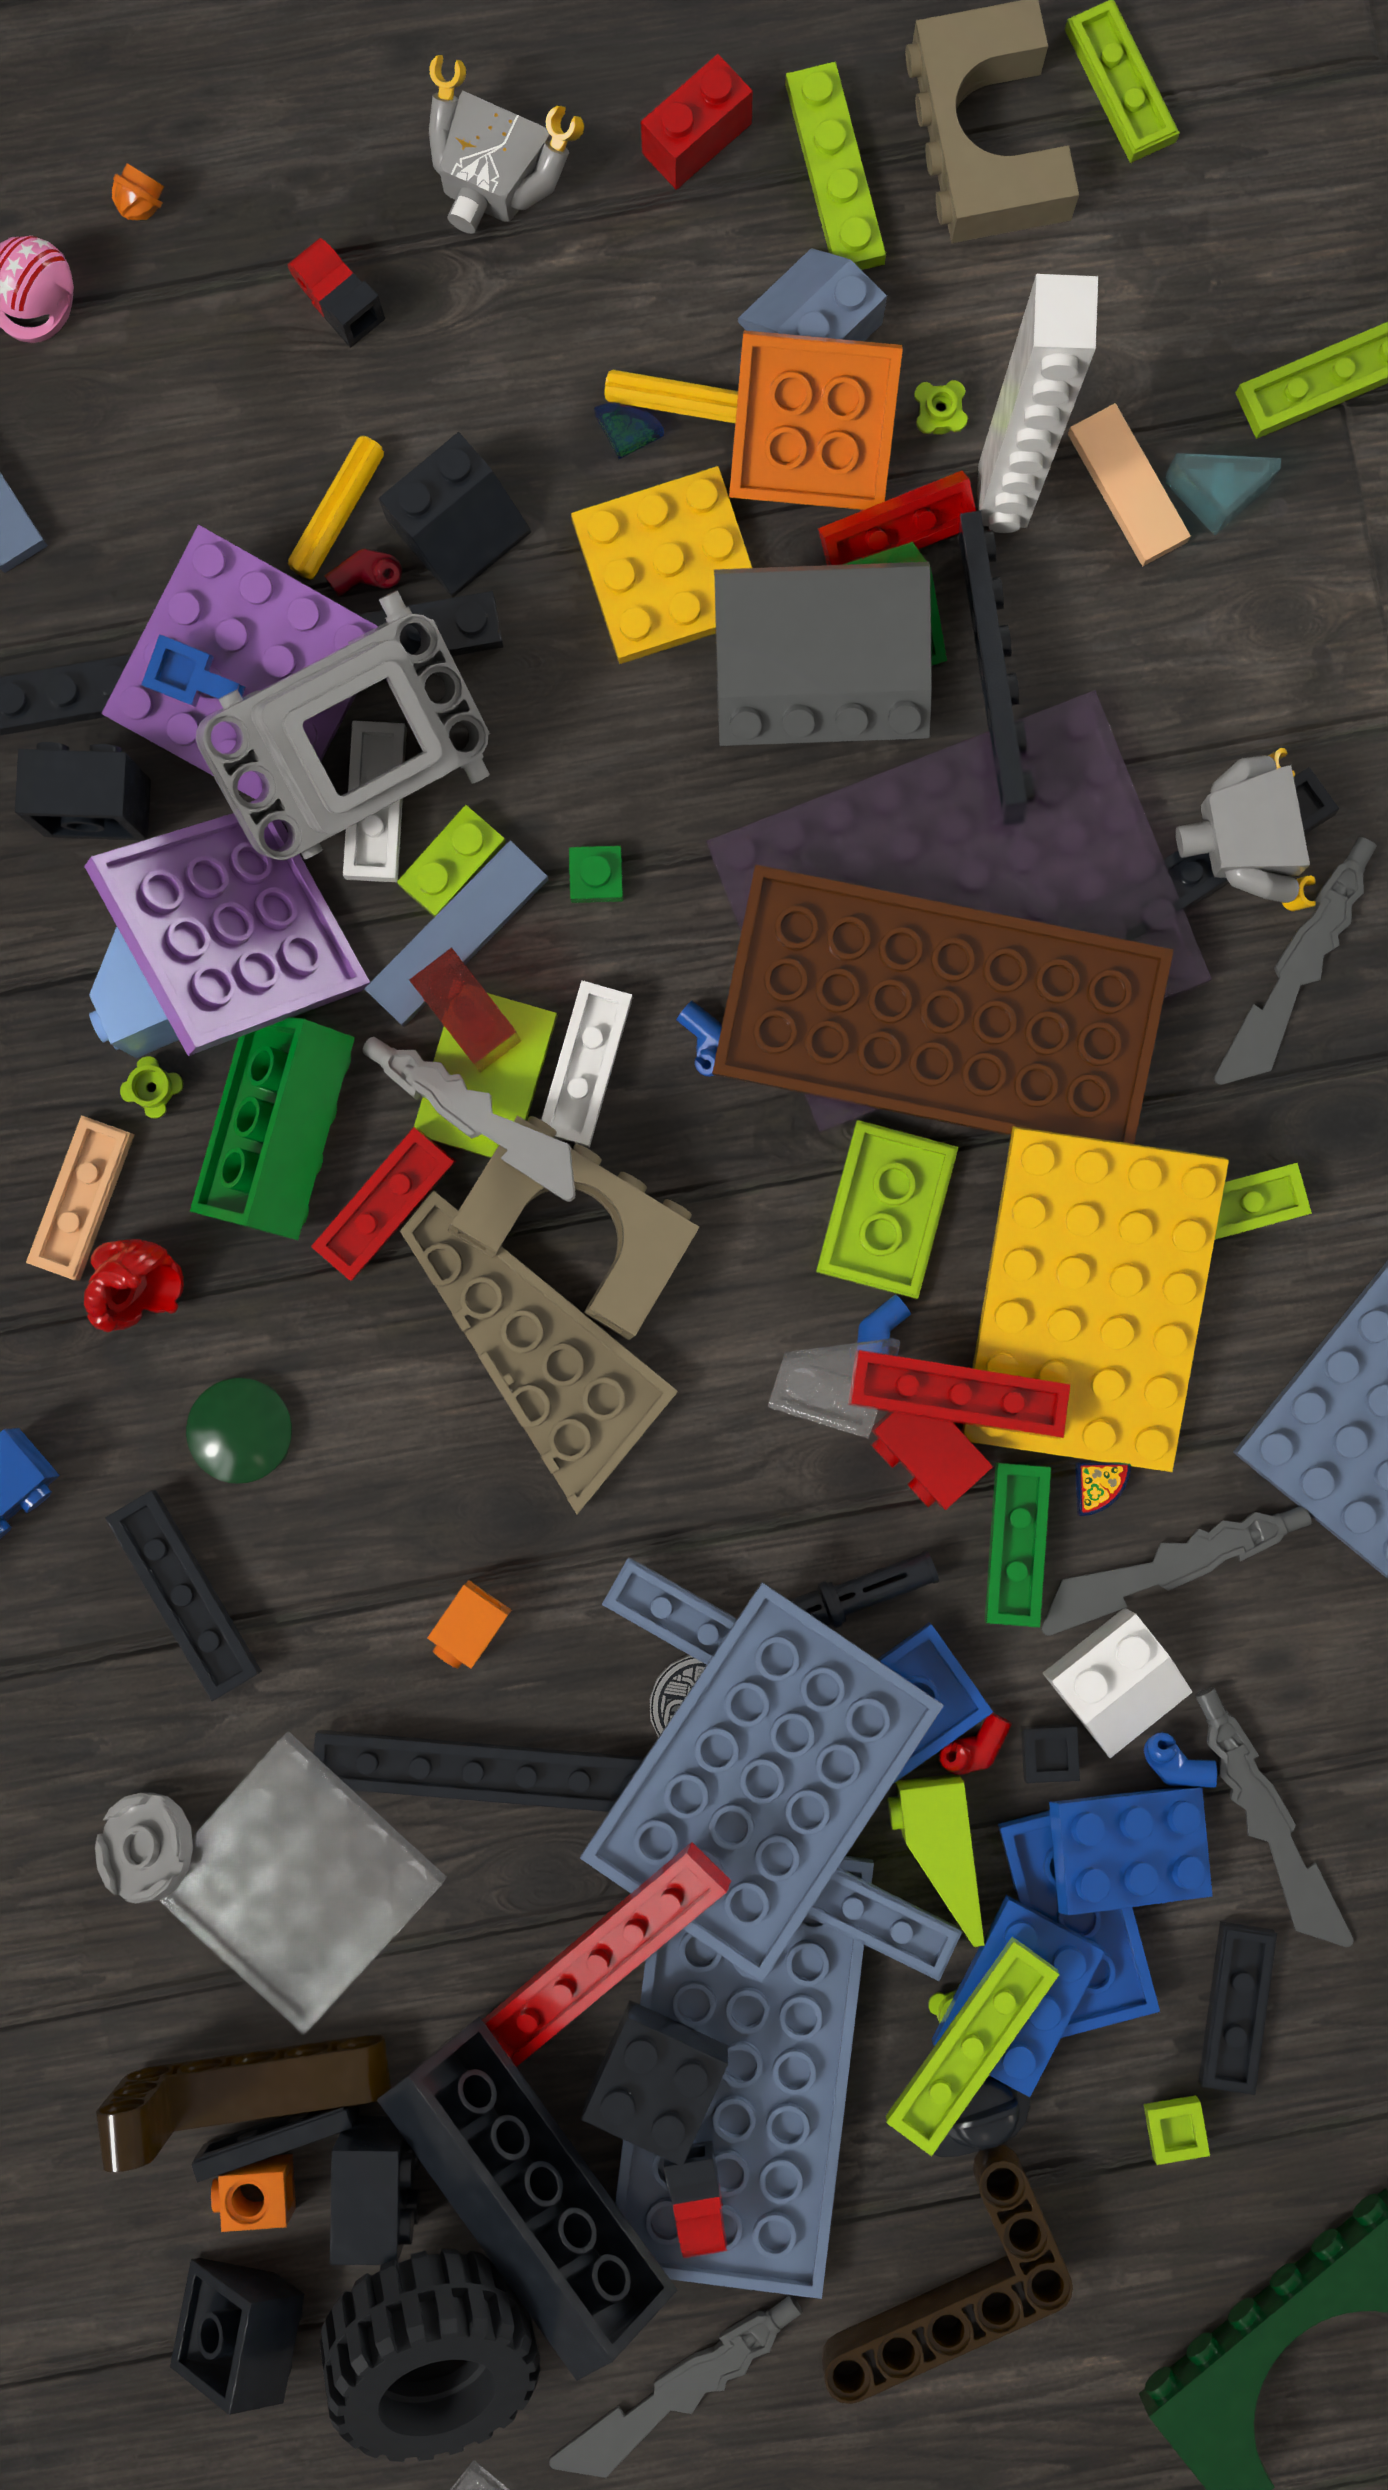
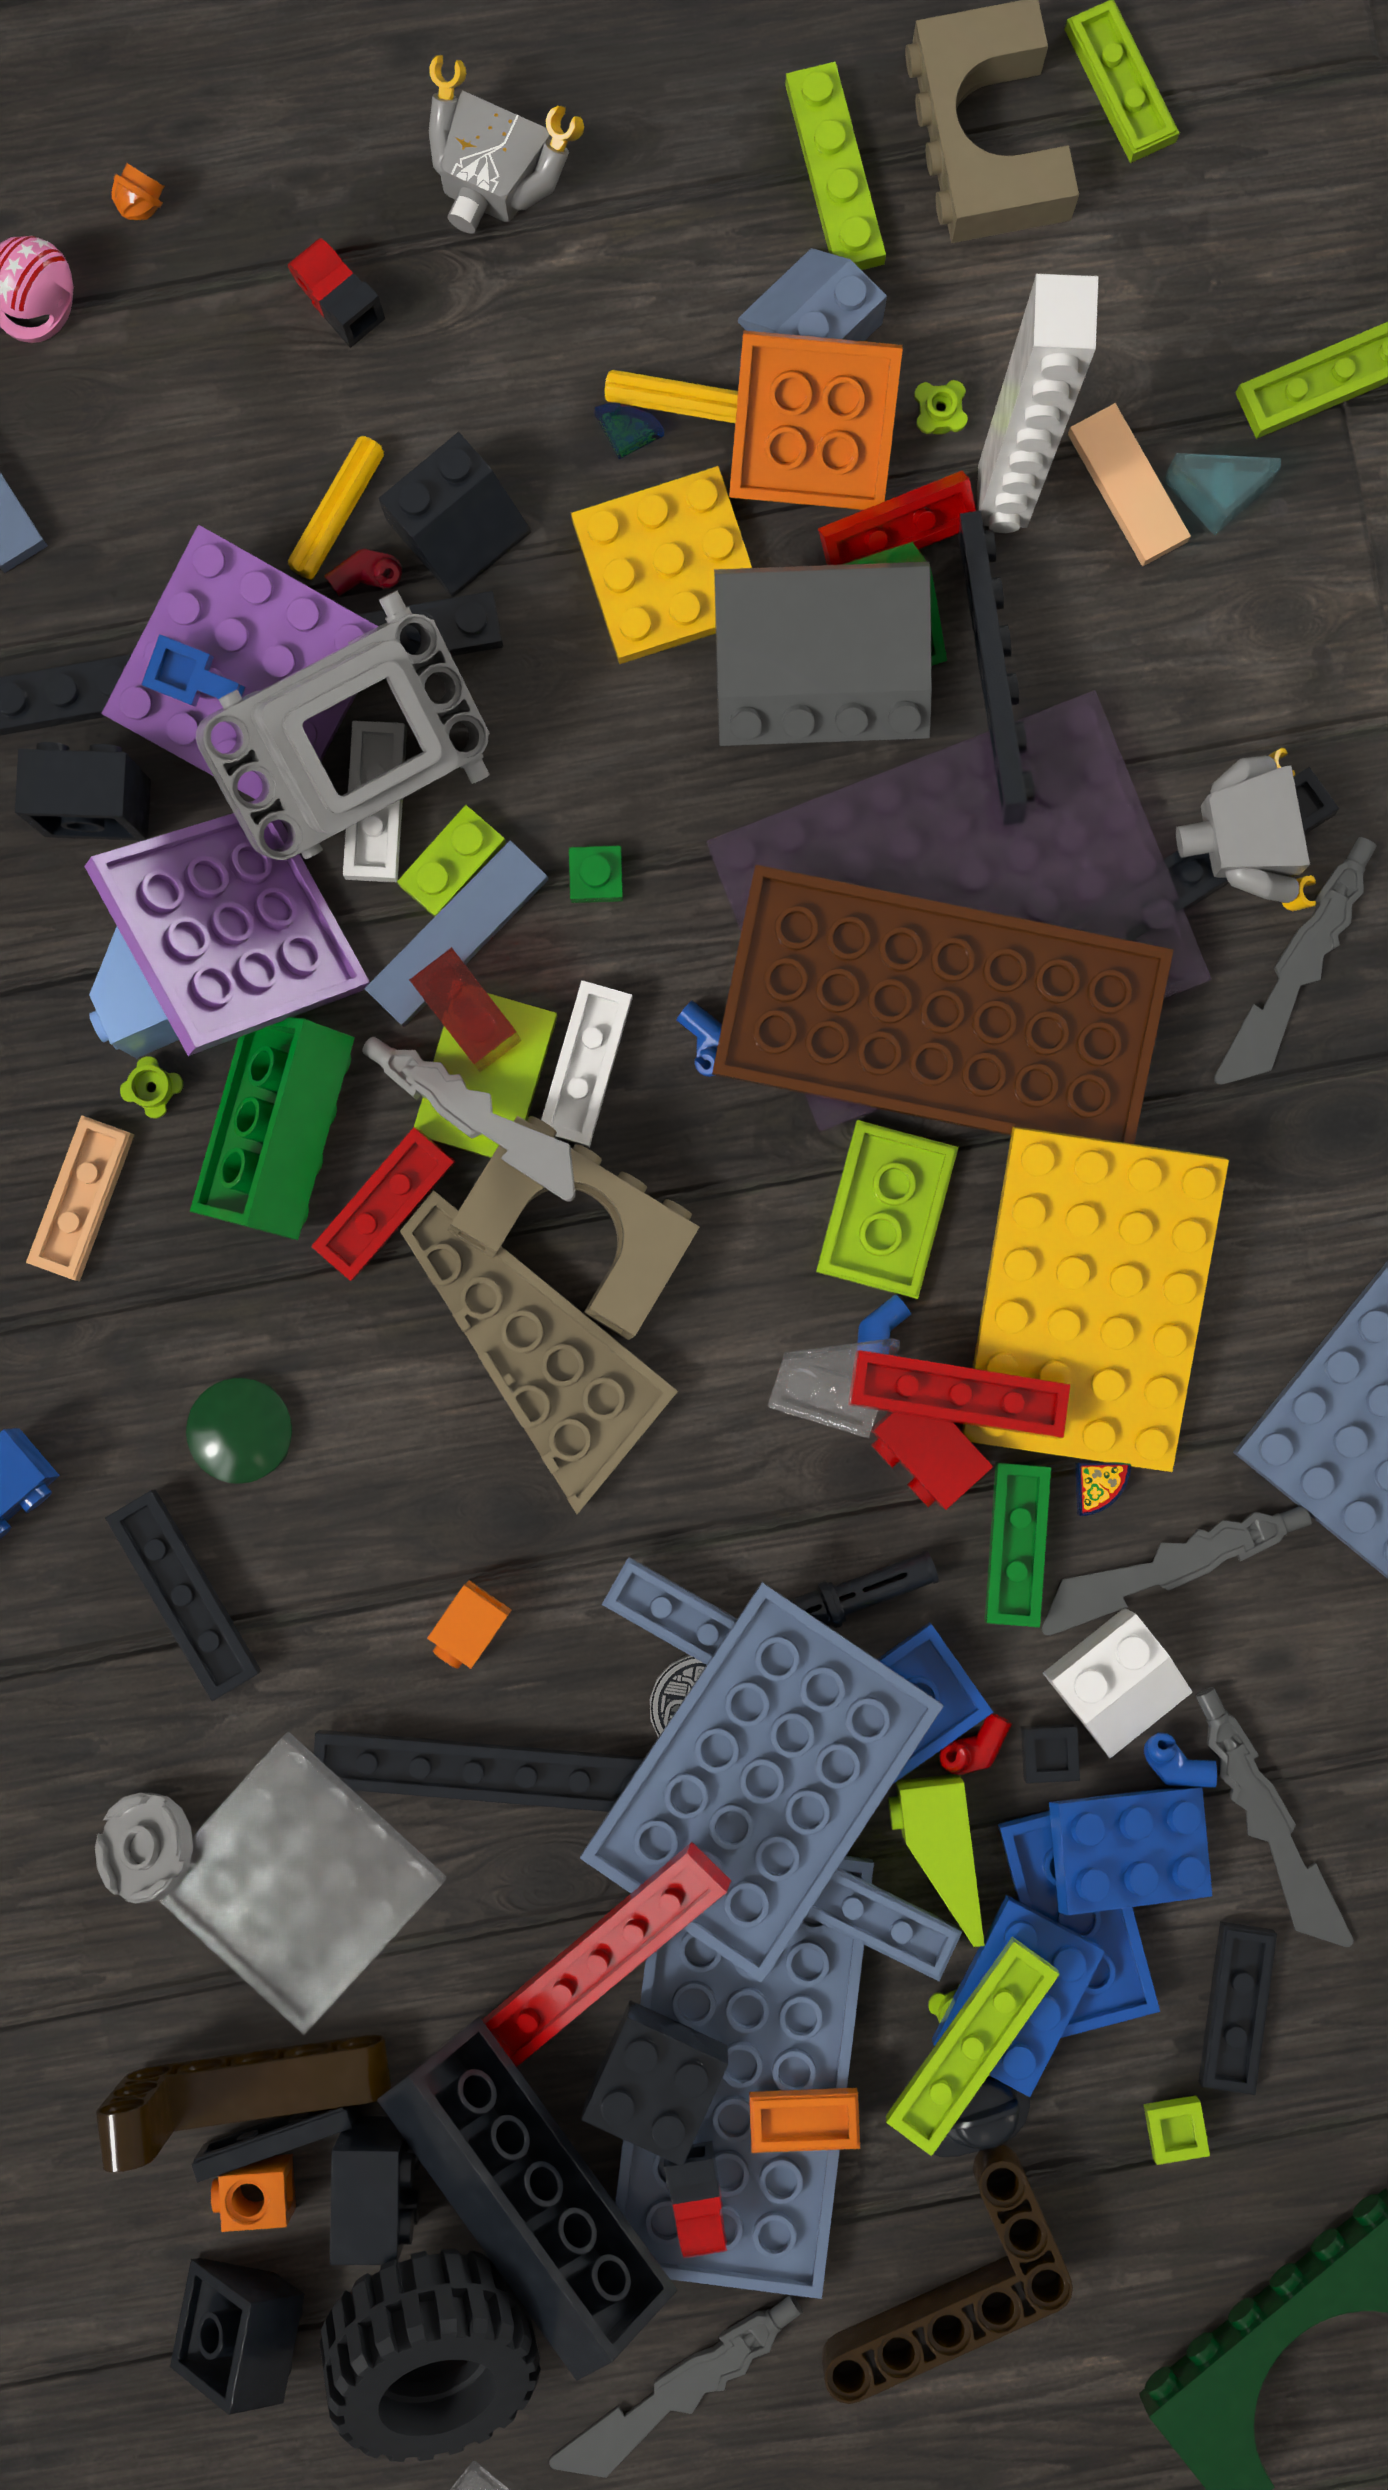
(129, 1279): red hair -> none
(697, 121): red brick -> none
(804, 2120): none -> orange tile
(1262, 1200): lime plate -> none

